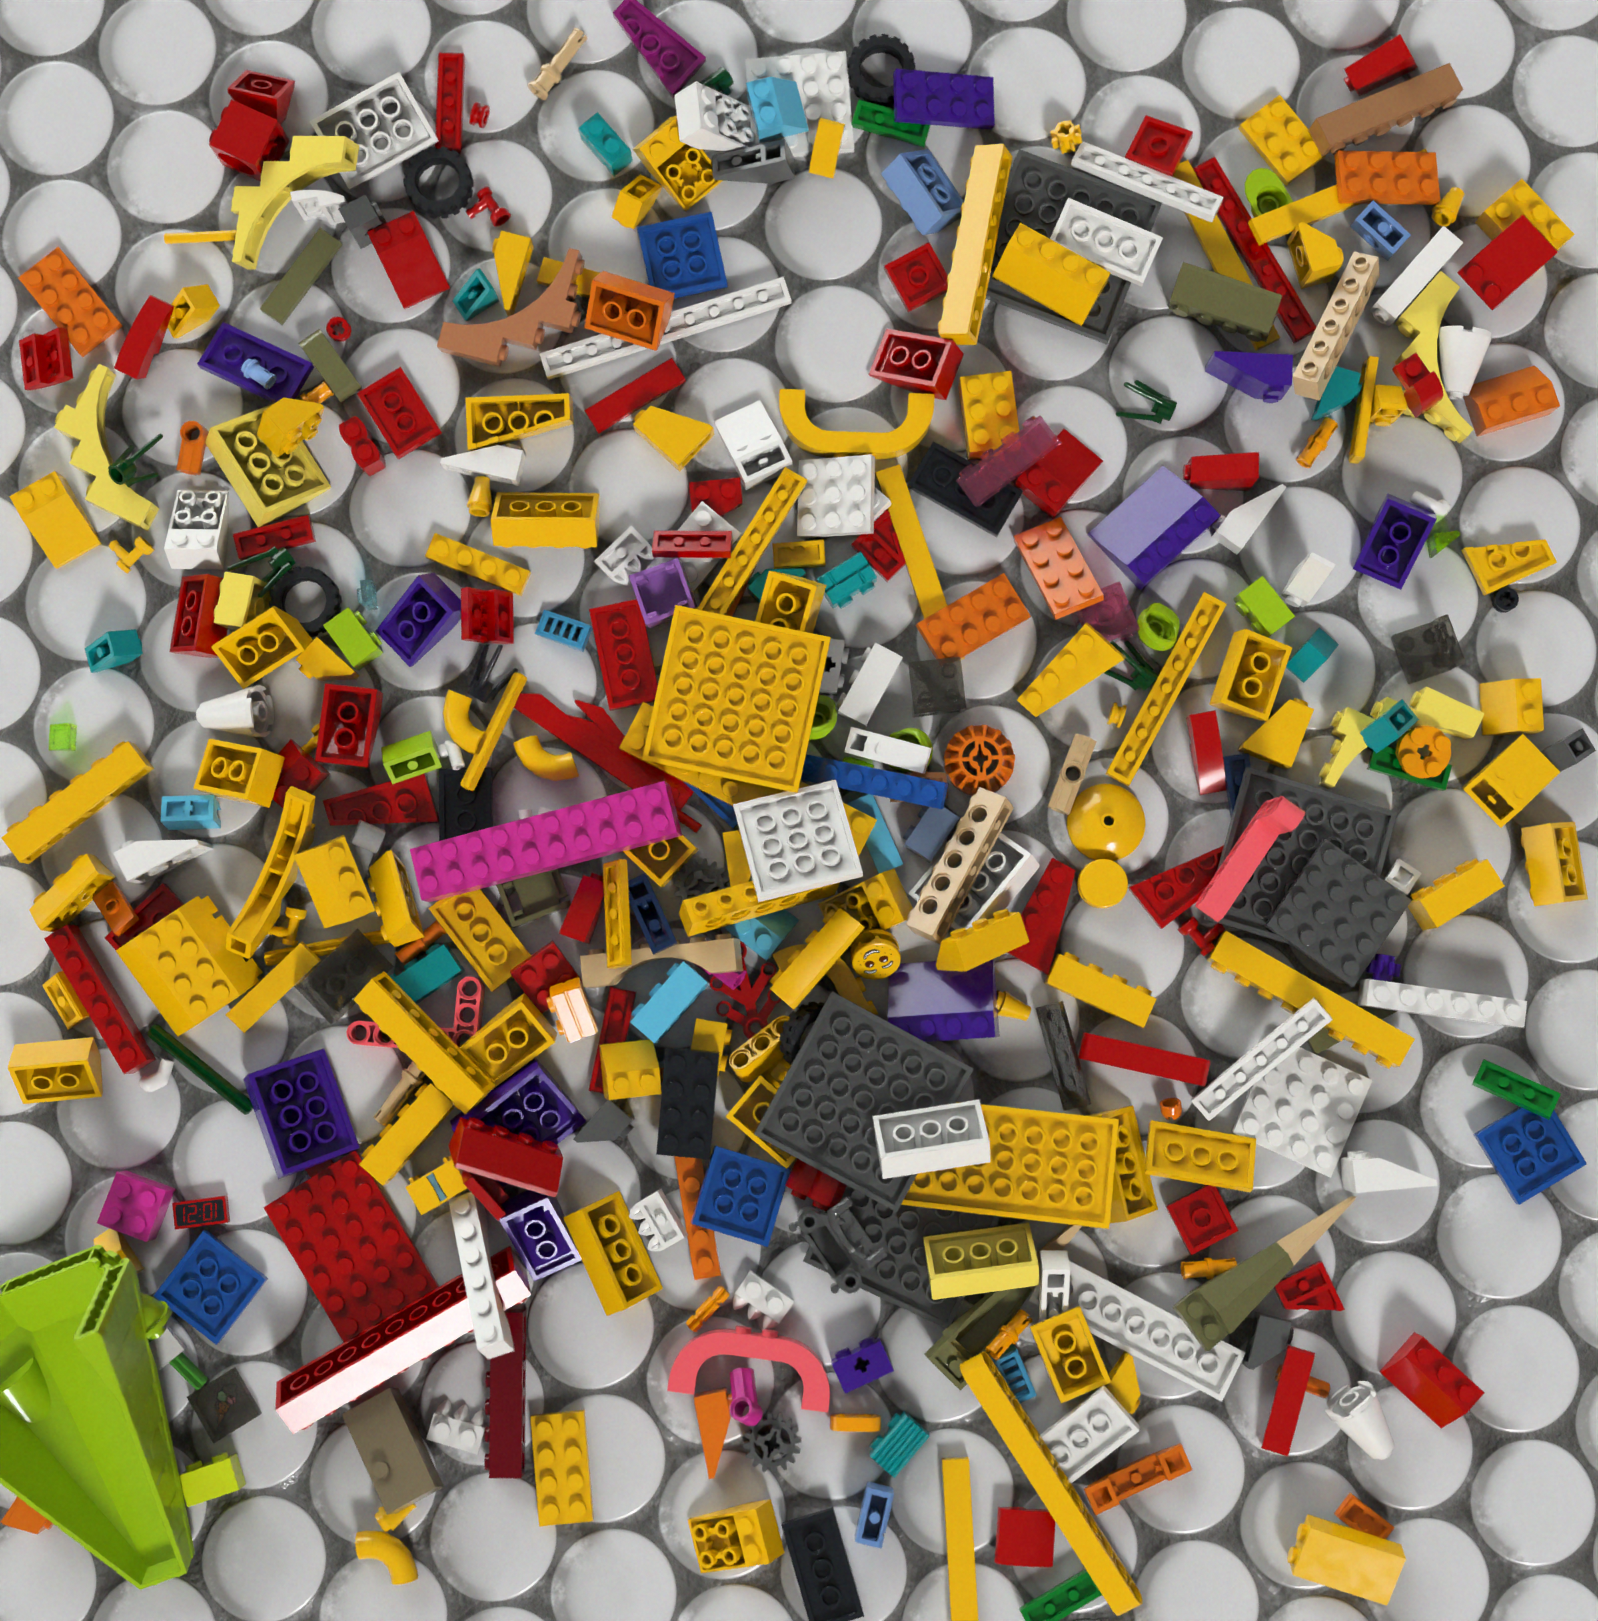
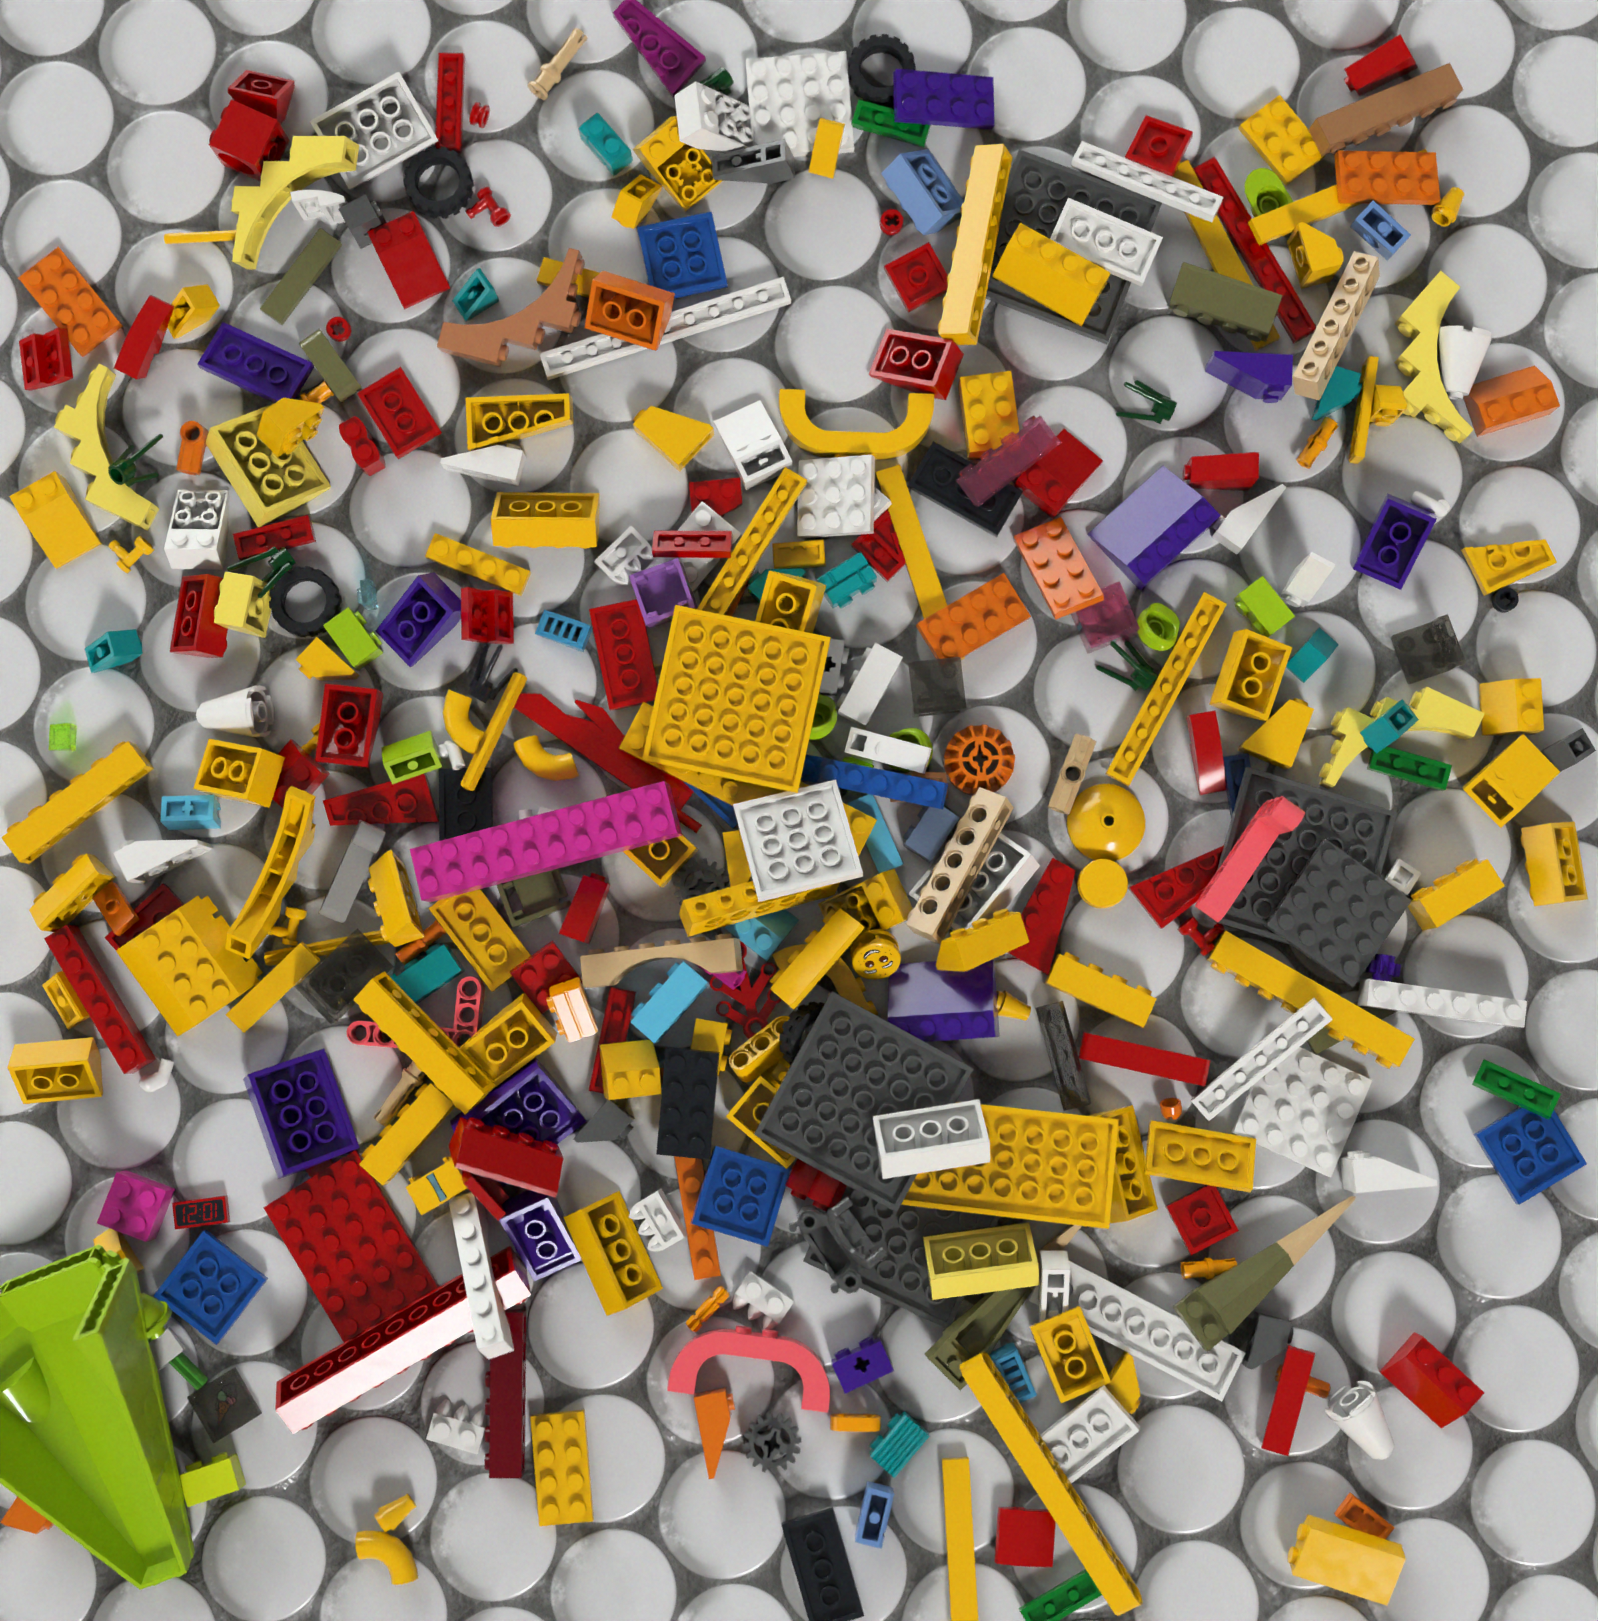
(200, 1069): dark green axle -> none
(252, 369): light blue pin -> none
(262, 645): yellow slope -> none
(334, 882): yellow slope -> none
(392, 1450): dark tan brick -> none
(480, 498): yellow cone -> none
(512, 260): yellow slope -> none
(617, 914): yellow tile -> none
(635, 395): red tile -> none
(650, 914): dark blue slope -> none
(736, 1537): yellow slope -> none
(744, 1395): dark pink piece -> none
(776, 108): medium azure slope -> none
(892, 229): none -> red bush
(1008, 1334): light orange pin -> none
(1066, 136): yellow gear -> none
(1074, 666): yellow wing -> none
(1116, 714): yellow bush -> none
(1137, 1476): orange slope -> none
(1308, 1290): red wing -> none
(1416, 276): white slope -> none
(1416, 738): light orange plate -> none
(1421, 386): red brick -> none
(1440, 540): clear neon green slope -> none
(1507, 262): red slope -> none
(1523, 200): yellow brick -> none

